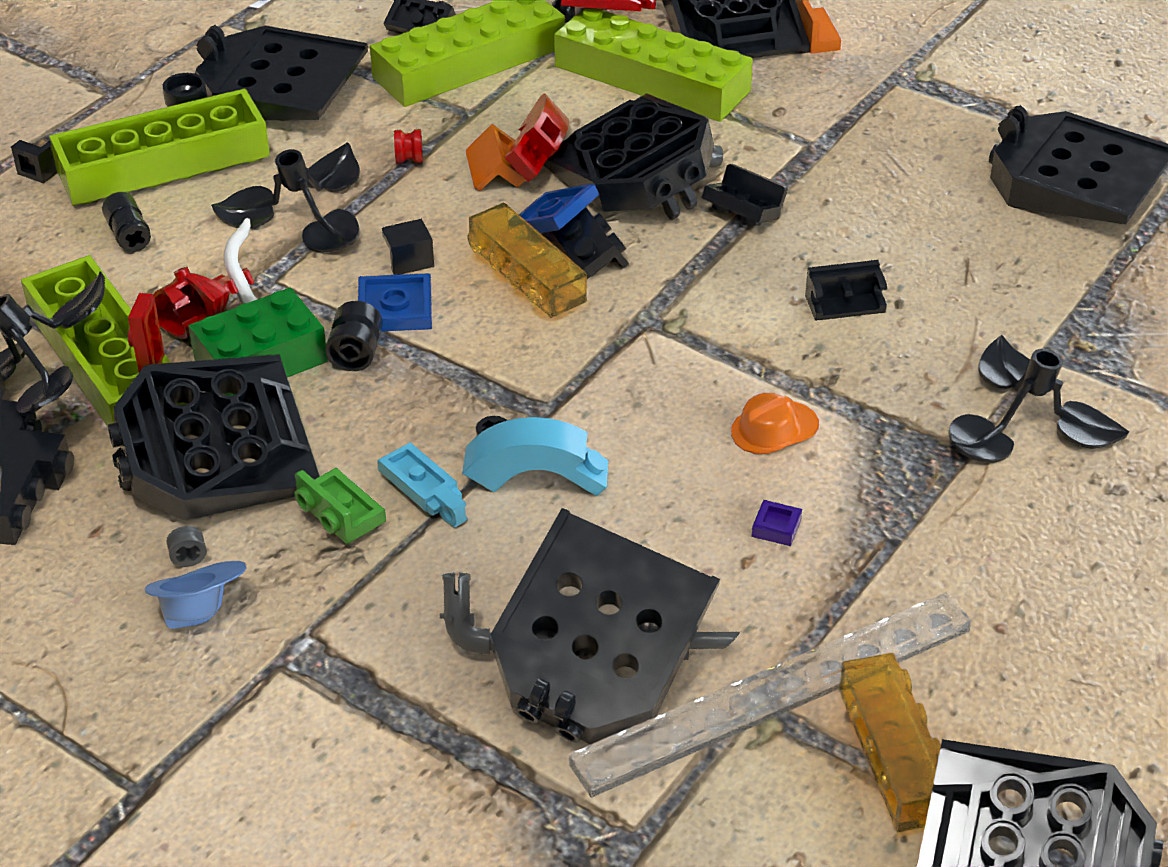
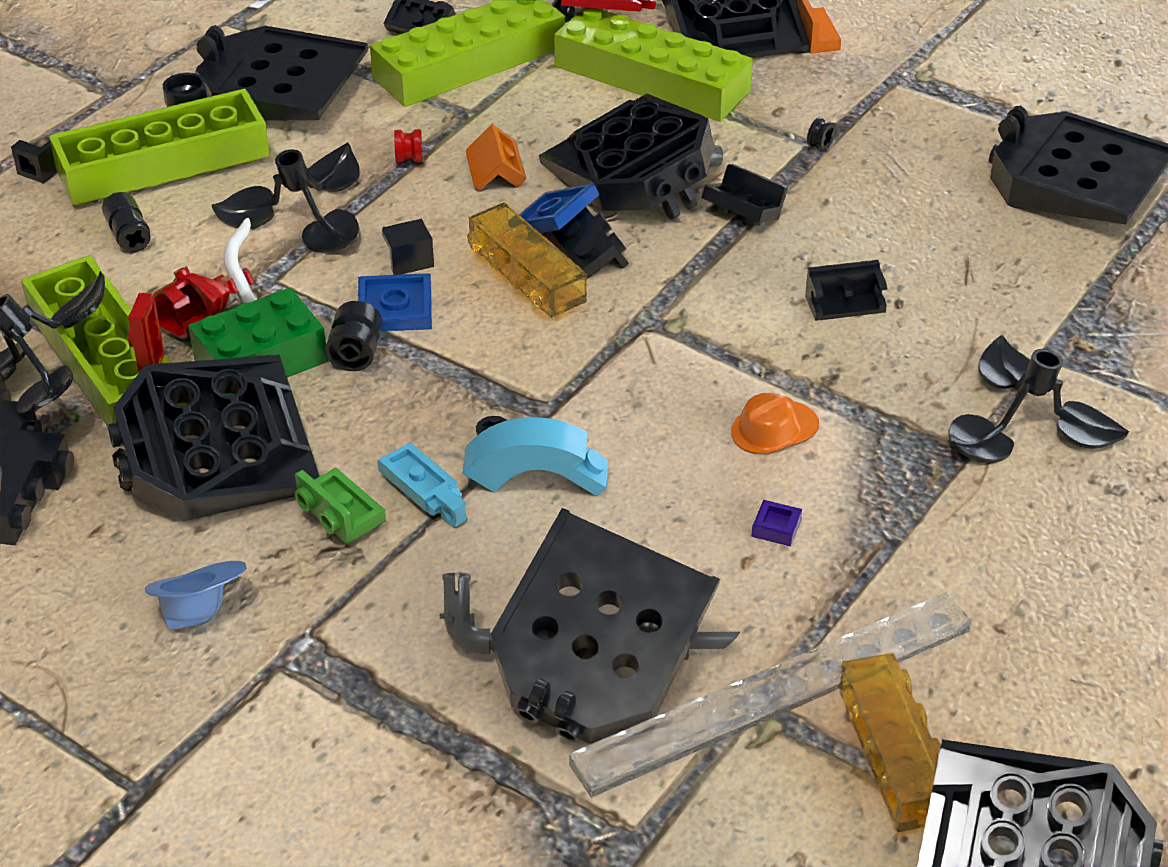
(186, 546): dark grey bush -> none
(539, 138): red slope -> none
(821, 133): none -> black bush

